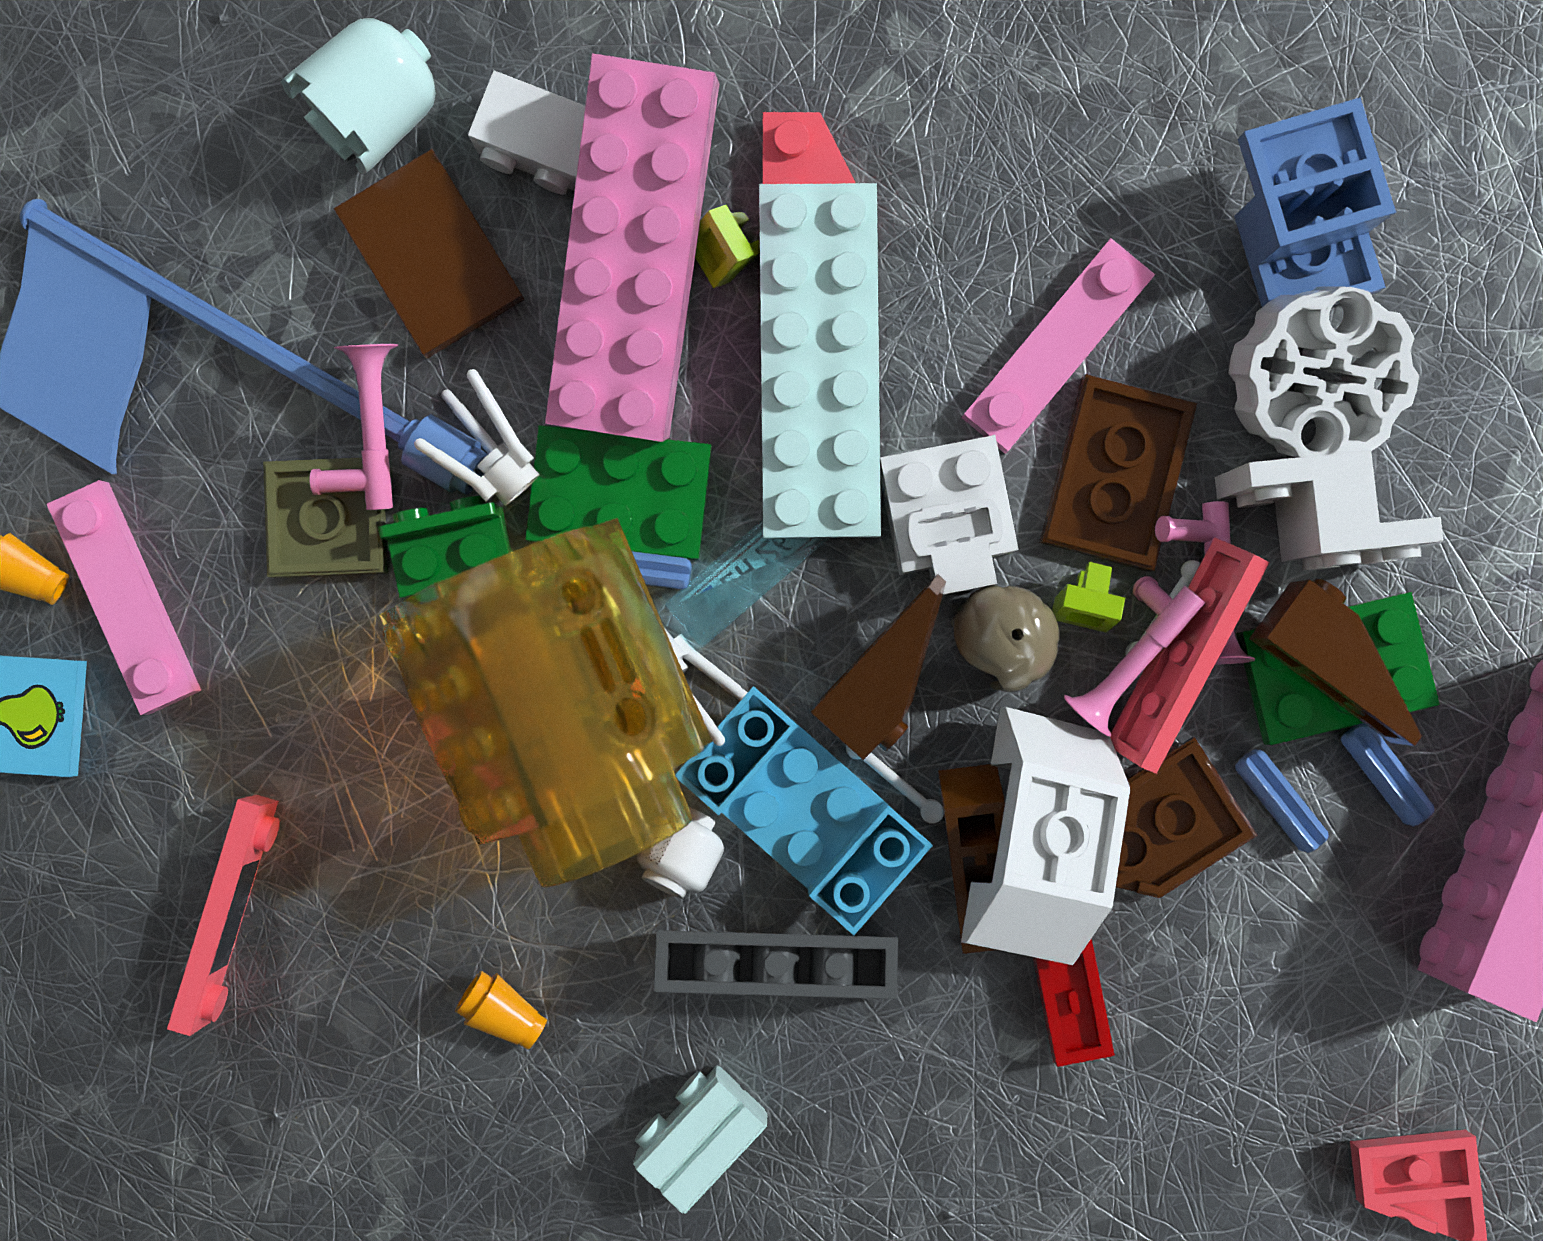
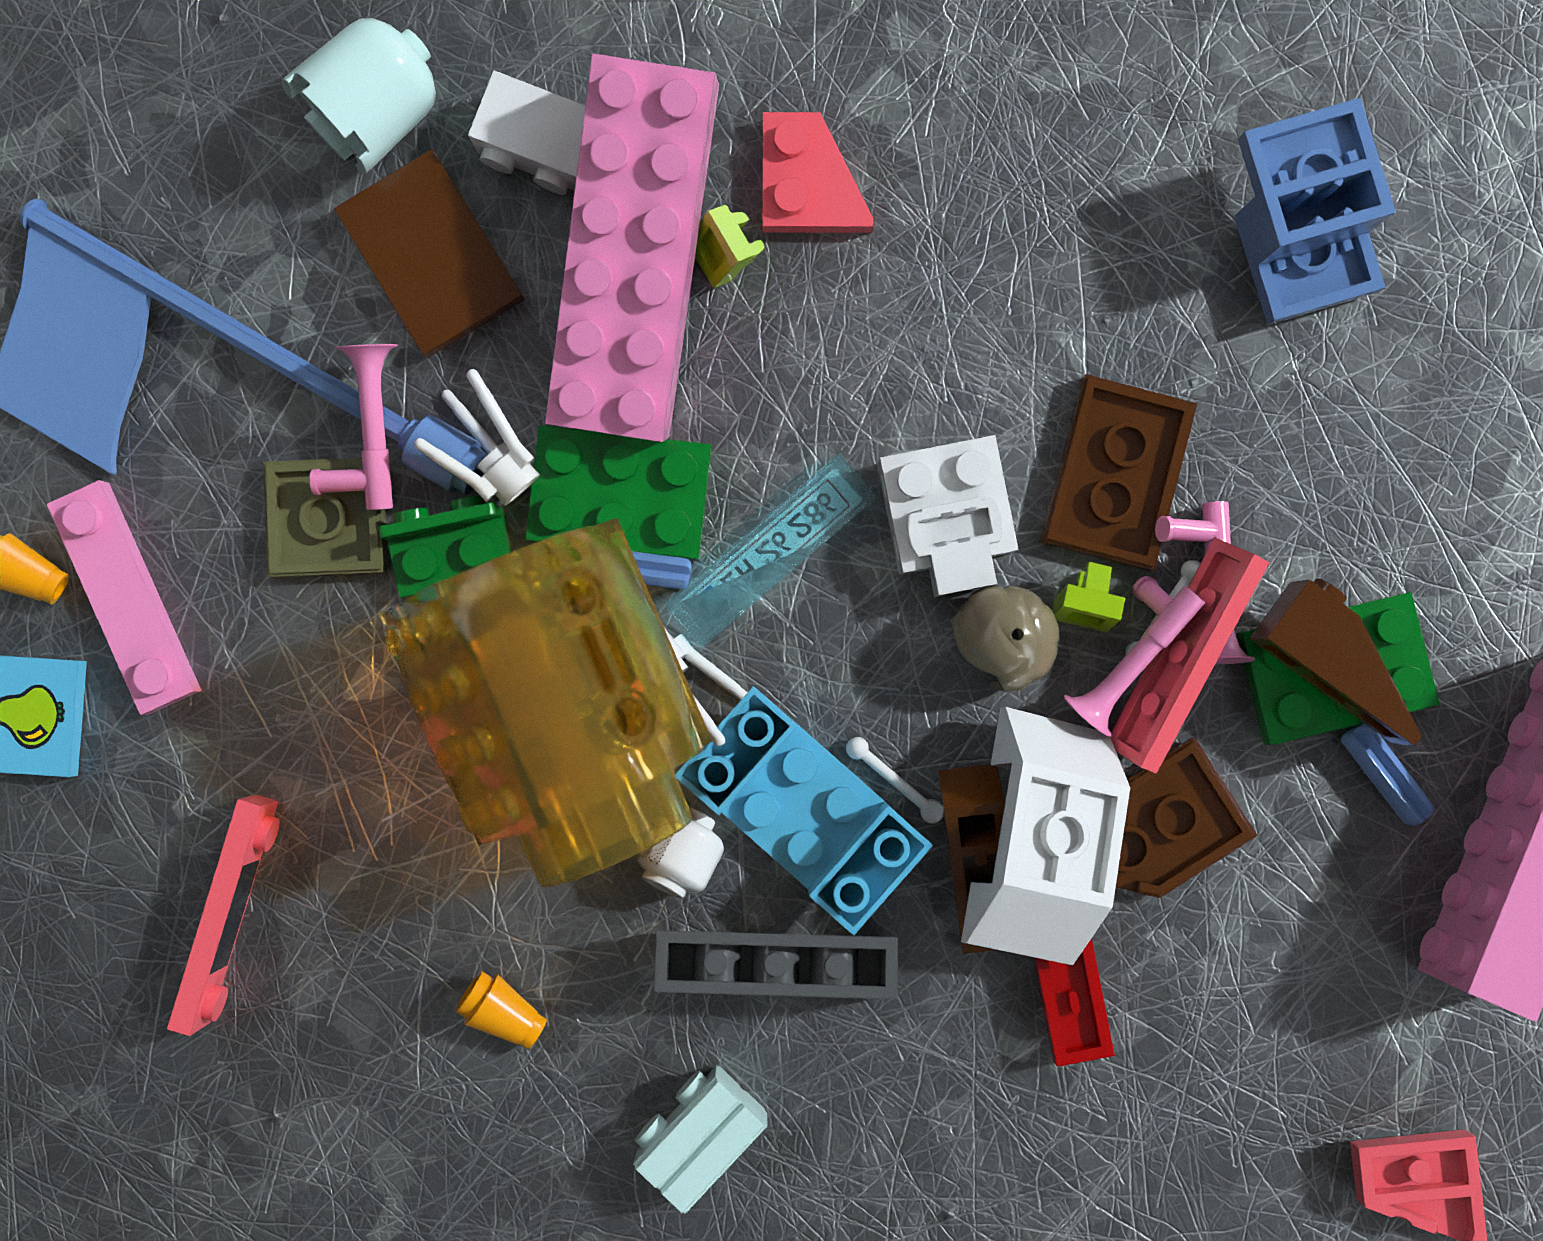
(819, 360): light aqua plate -> none
(879, 687): reddish brown slope -> none
(1058, 345): bright pink plate -> none
(1281, 800): medium blue axle -> none
(1304, 322): white connector -> none
(1327, 510): white bracket -> none

